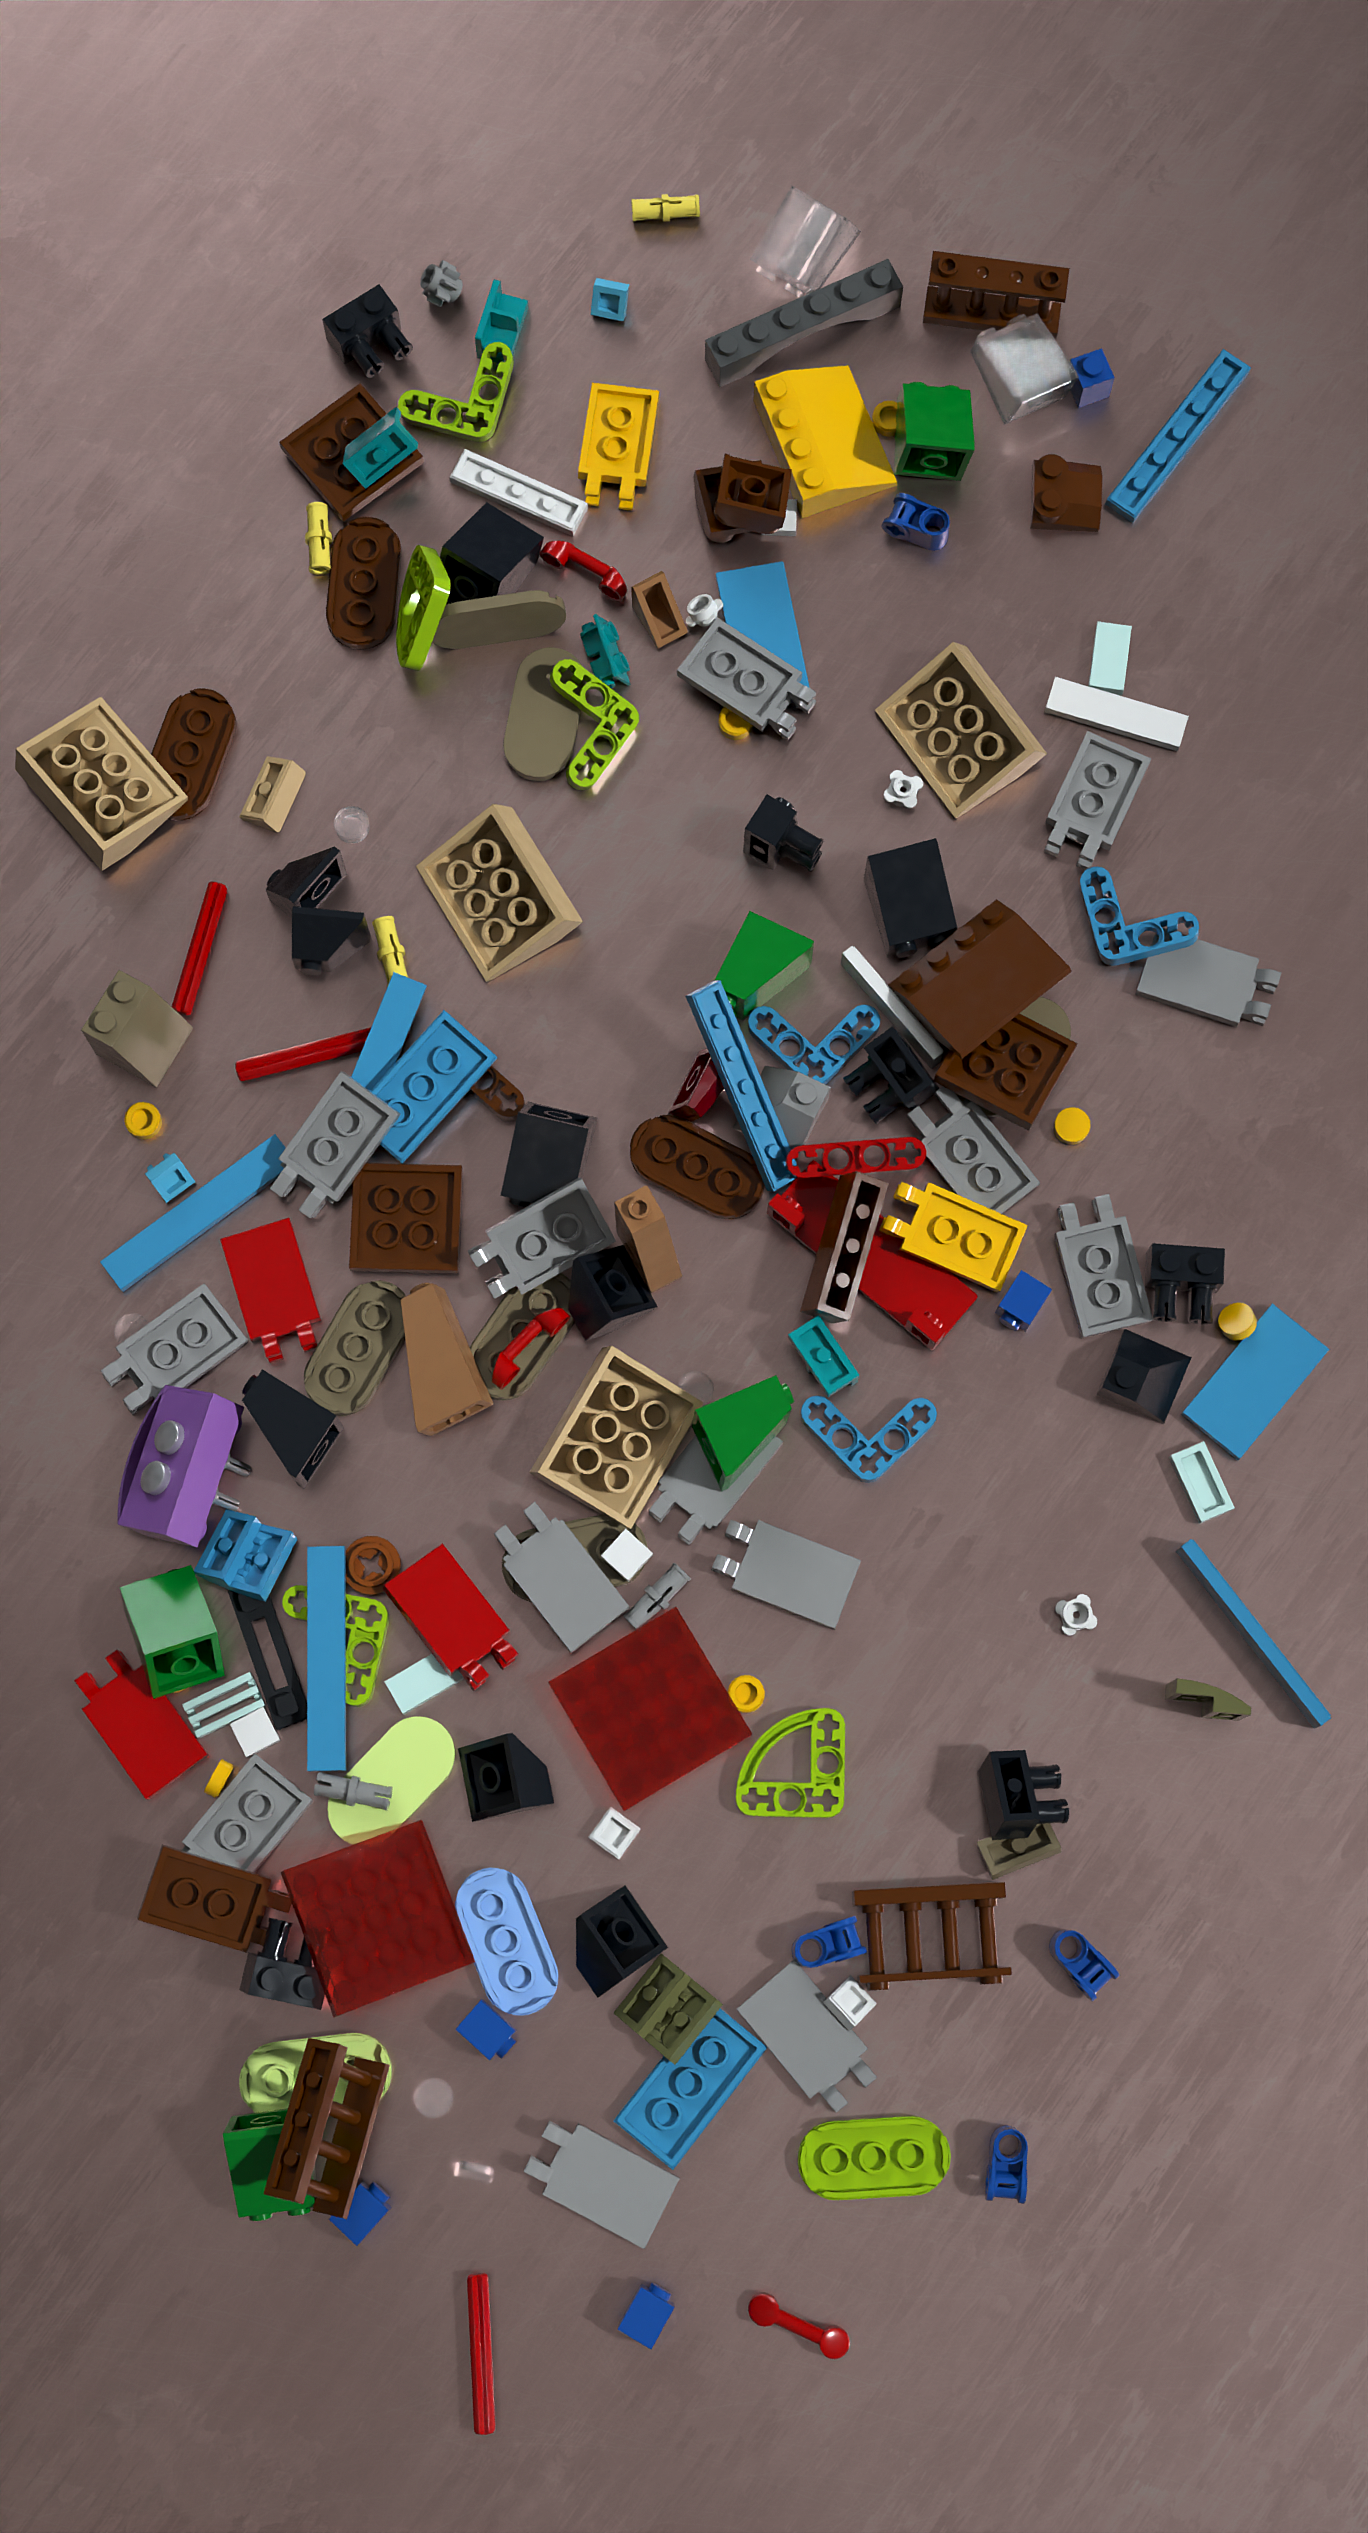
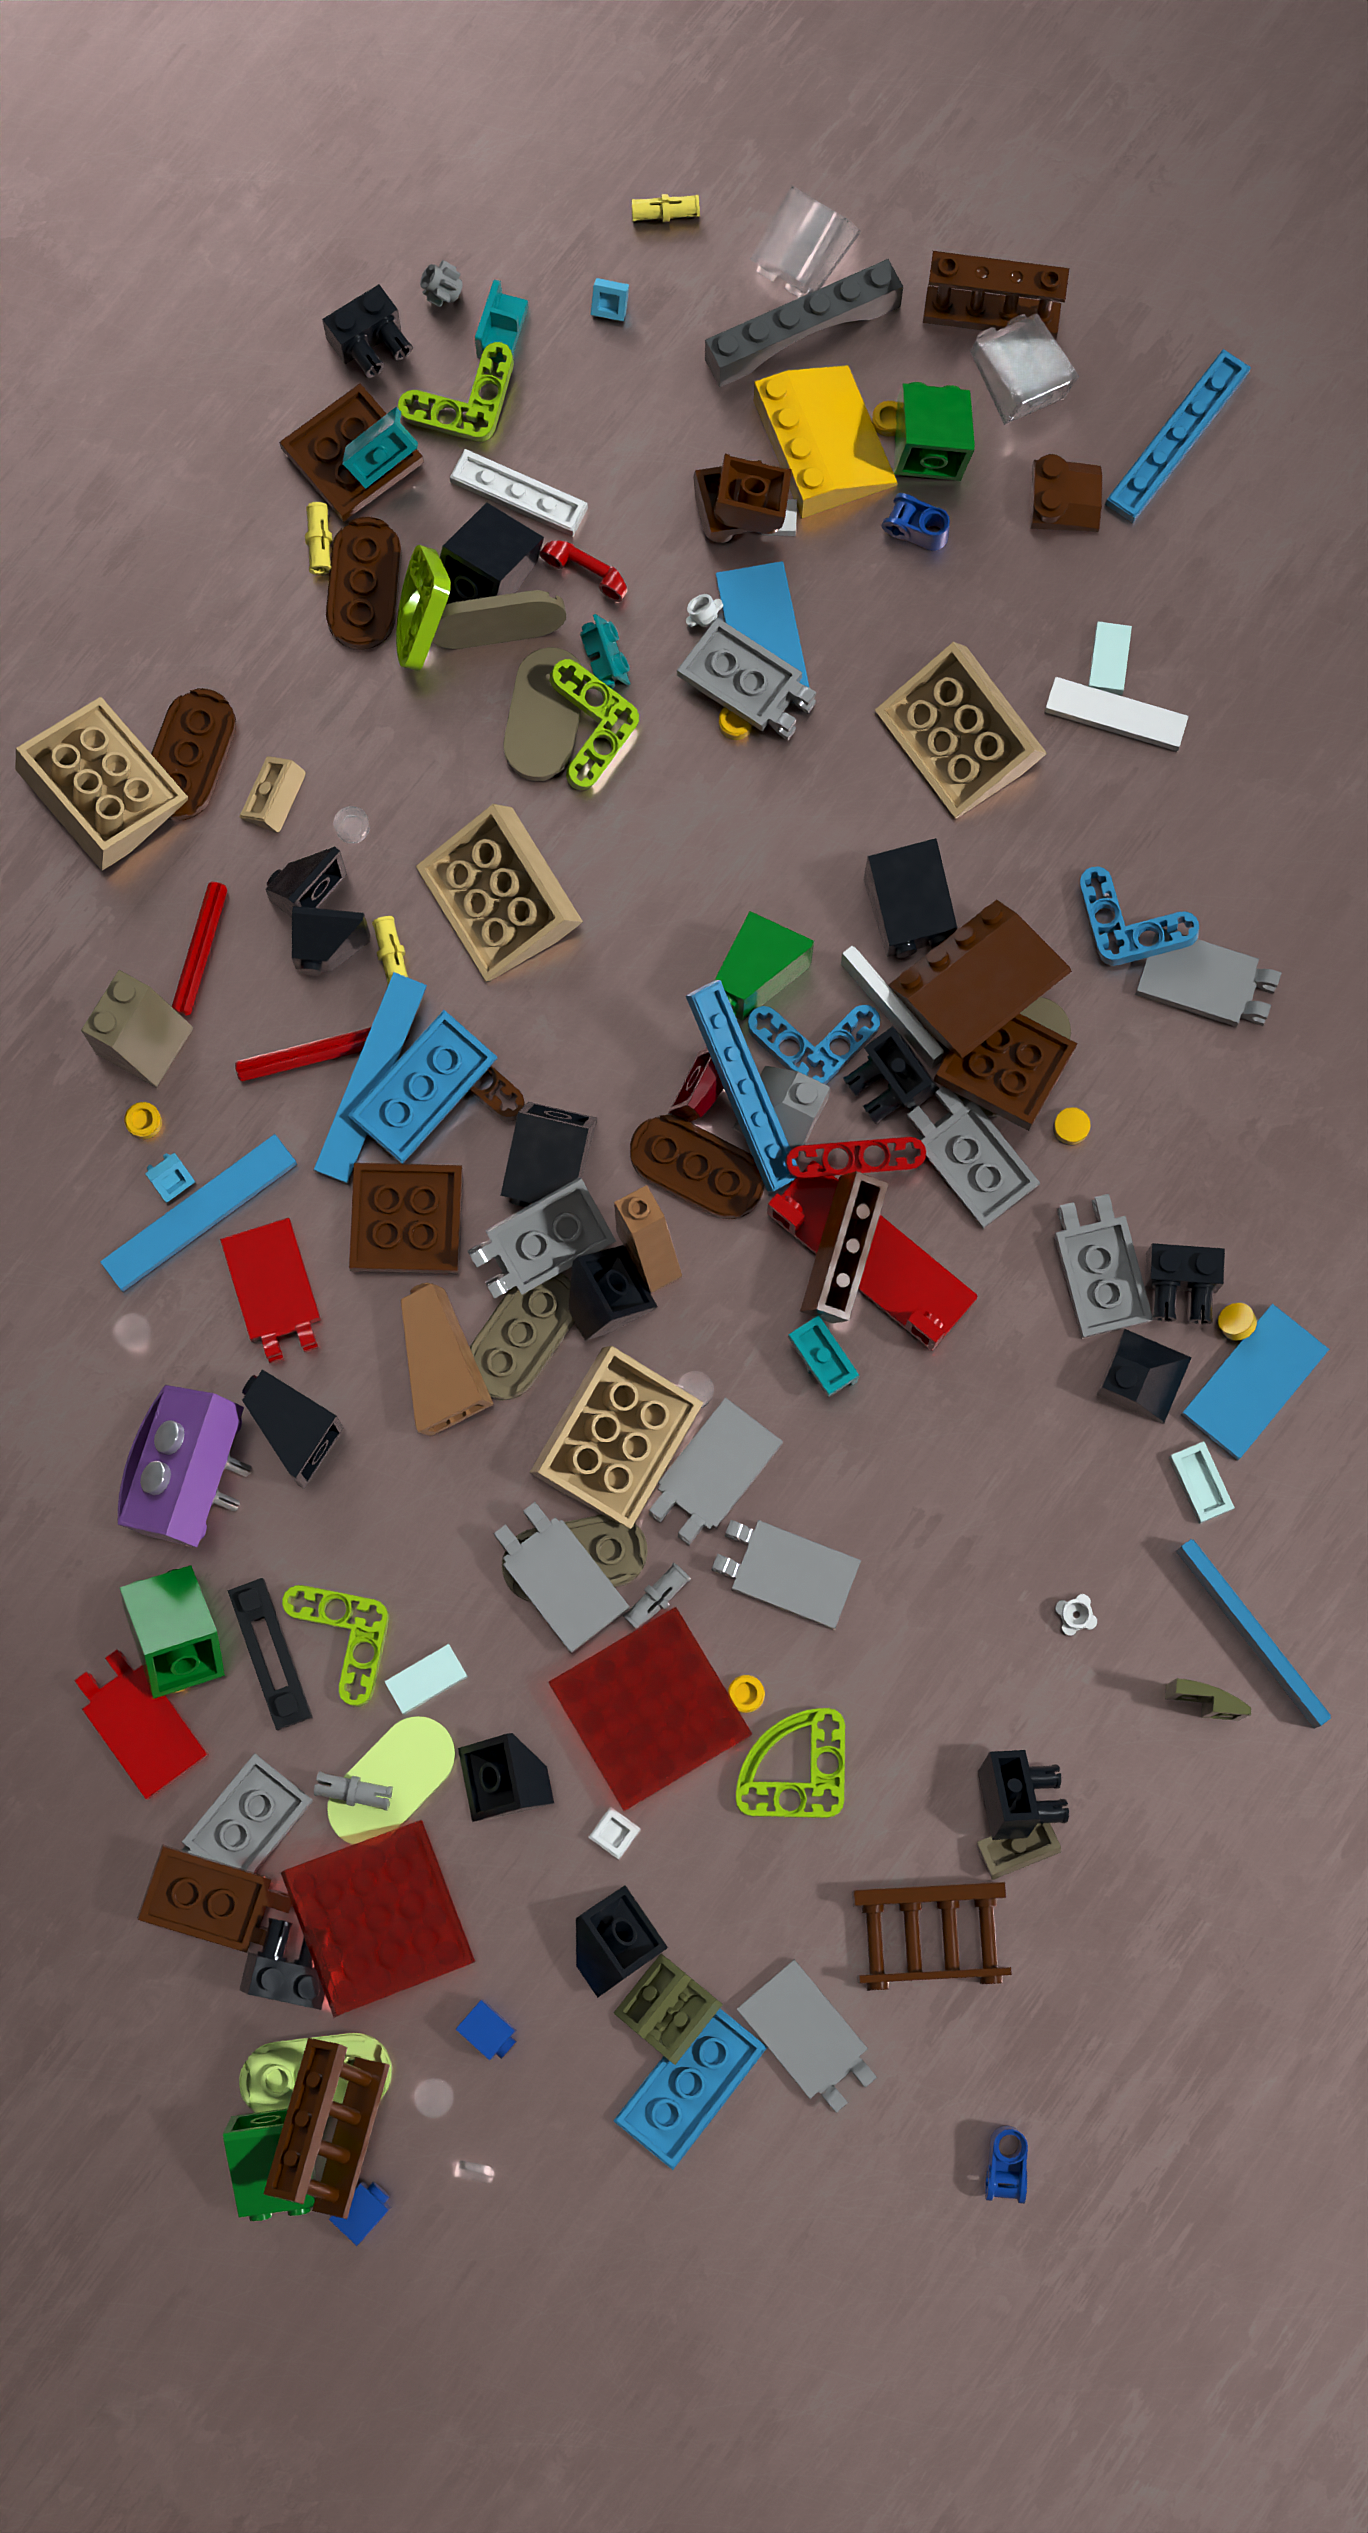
(175, 1348): light grey tile -> none
(217, 1692): light aqua tile -> none
(219, 1778): yellow tile -> none
(245, 1555): dark azure slope -> none
(255, 1732): white tile -> none
(326, 1658): dark azure tile -> none
(334, 1143): light grey tile -> none
(356, 1348): dark tan tile -> none
(368, 1548): dark orange gear -> none
(451, 1616): red tile -> none
(481, 2354): red axle -> none
(507, 1941): light blue tile -> none
(549, 1321): red bar -> none
(604, 2182): light grey tile -> none
(617, 440): yellow tile -> none
(627, 1555): white tile -> none
(647, 2314): blue brick -> none
(658, 609): medium nougat slope -> none
(741, 1427): green slope -> none
(765, 2311): red bar -> none
(775, 834): black brick -> none
(831, 1943): blue piece -> none
(849, 2003): white tile -> none
(861, 1446): dark azure beam -> none
(873, 2158): lime tile -> none
(896, 796): white plate -> none
(957, 1234): yellow tile -> none
(1022, 1302): blue brick -> none
(1087, 1967): blue piece -> none
(1094, 378): blue brick -> none
(1095, 797): light grey tile -> none

